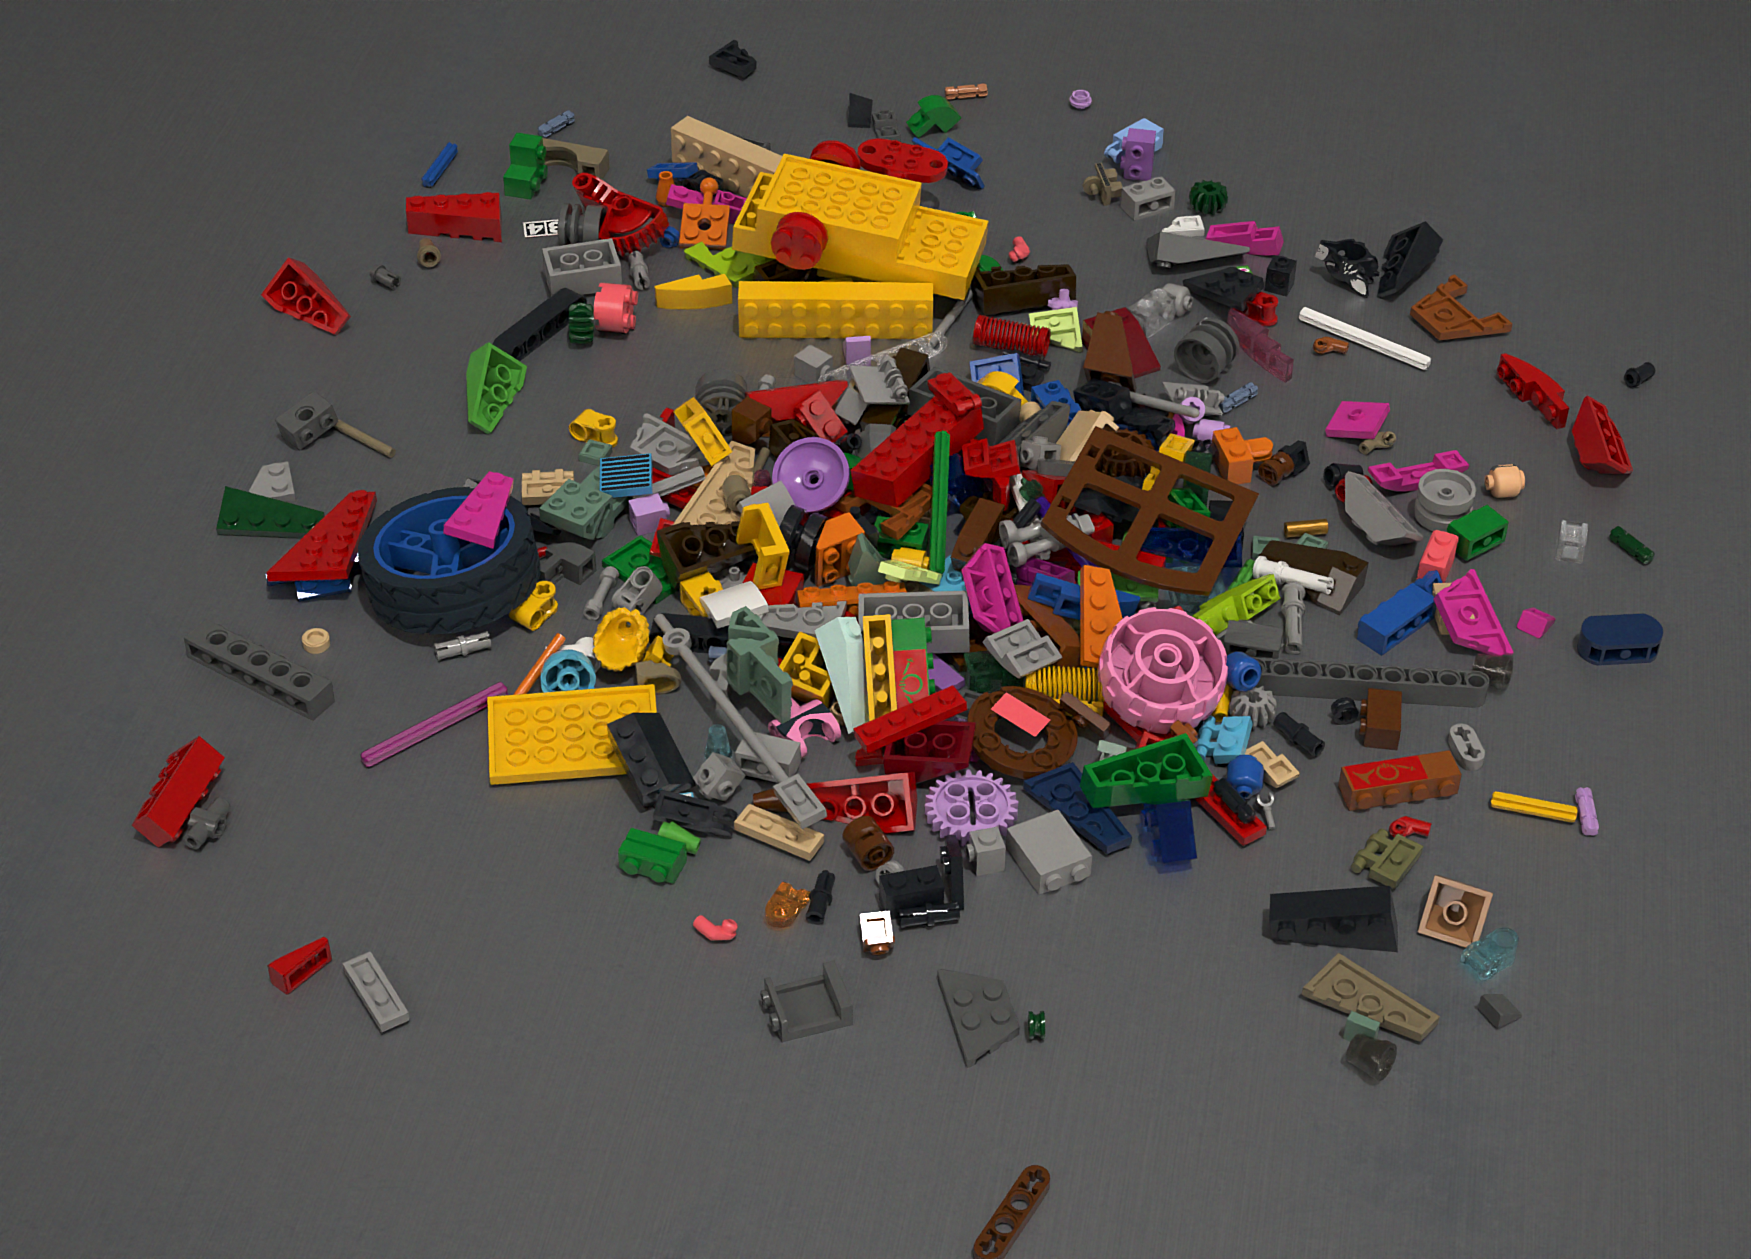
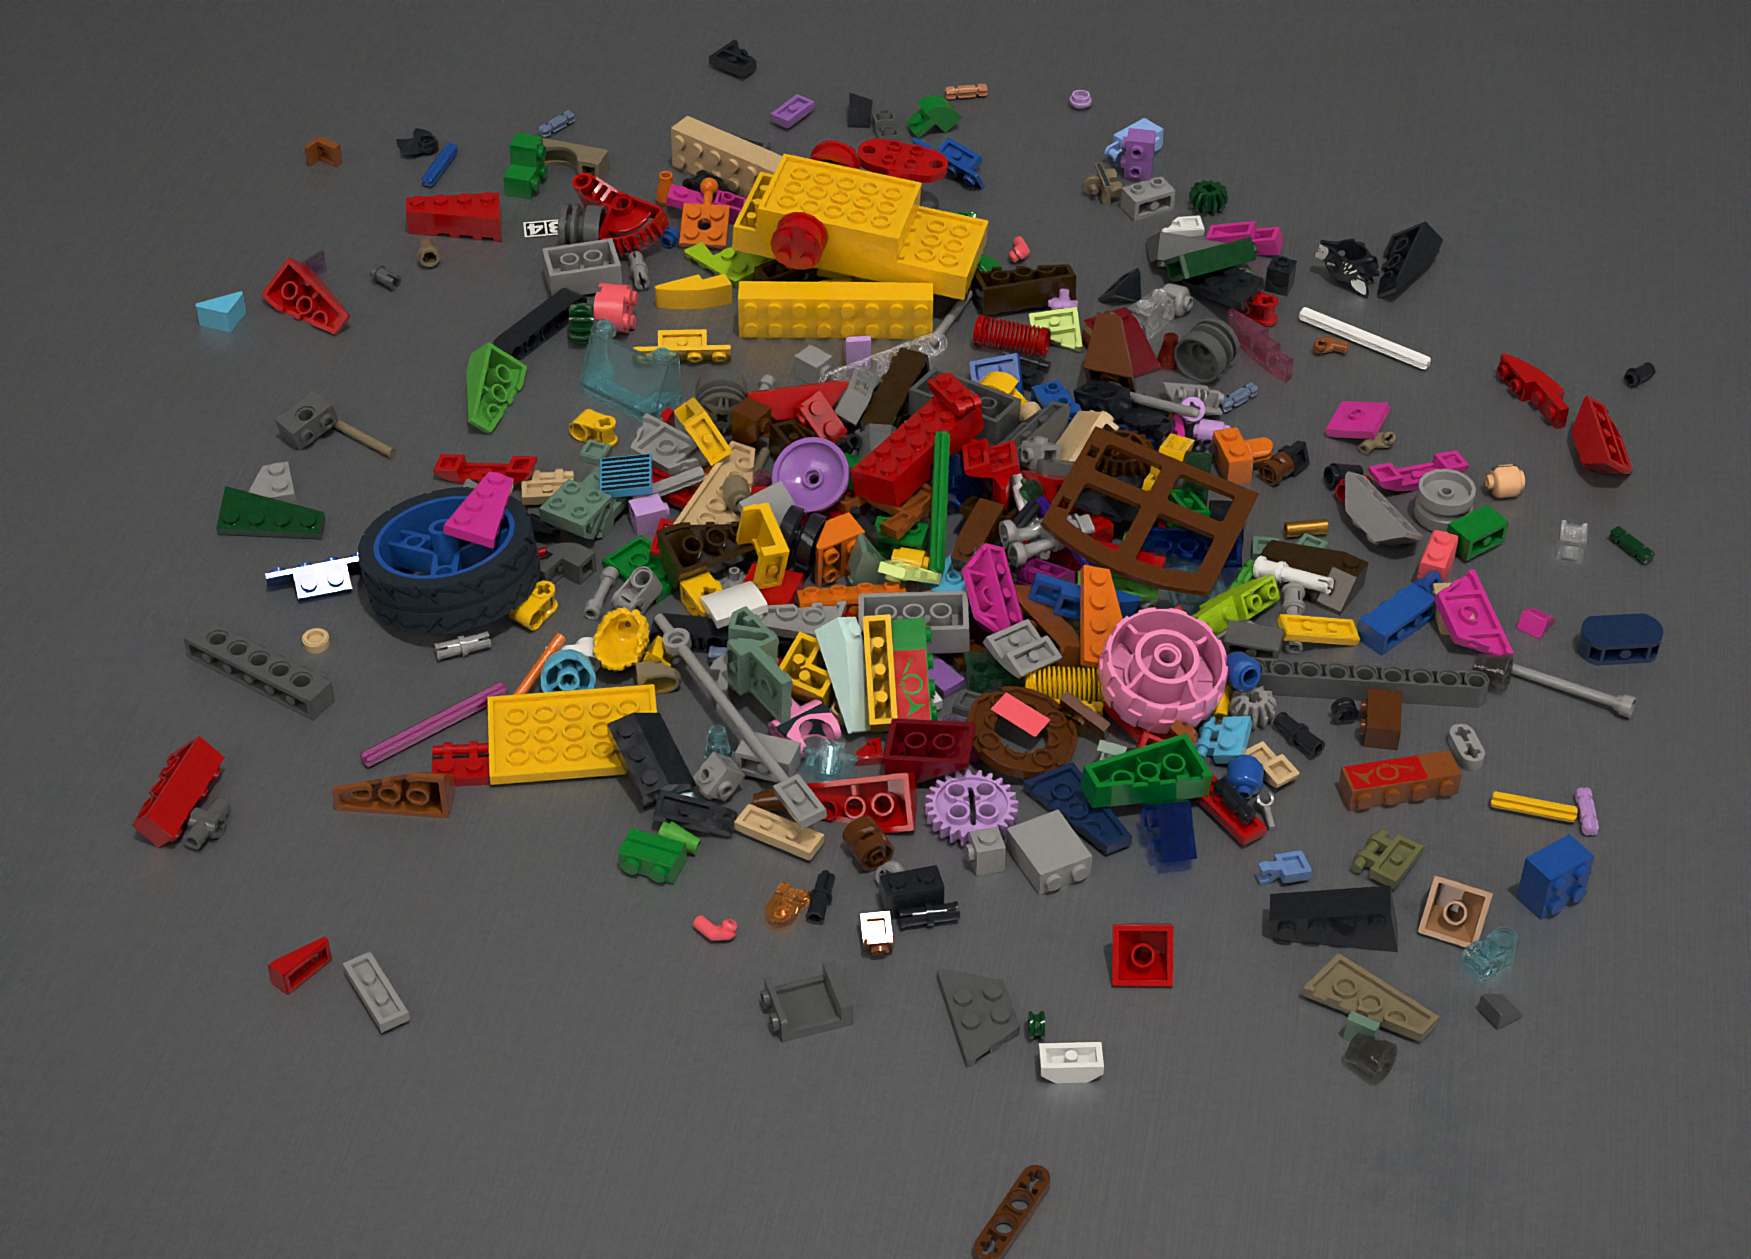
(221, 312): none -> medium azure slope
(316, 262): none -> clear purple slope
(323, 150): none -> dark orange bracket
(330, 545): red wing -> none
(407, 795): none -> dark orange wedge
(422, 142): none -> black plate
(456, 469): none -> red slope
(465, 771): none -> red plate
(627, 377): none -> clear light blue windscreen
(679, 170): blue plate -> none
(690, 345): none -> yellow bracket
(792, 111): none -> medium lavender plate
(828, 756): none -> clear light blue piece
(880, 383): light grey hinge -> none
(910, 719): red plate -> none
(952, 862): black wing -> none
(1071, 1061): none -> white slope
(1124, 290): none -> black slope
(1142, 954): none -> red slope
(1166, 353): none -> clear red cone
(1211, 259): none -> dark green slope
(1287, 866): none -> medium blue plate
(1318, 629): none -> yellow tile
(1407, 826): red arm -> none
(1449, 319): dark orange wing -> none
(1555, 877): none -> blue brick
(1622, 704): none -> light grey piece

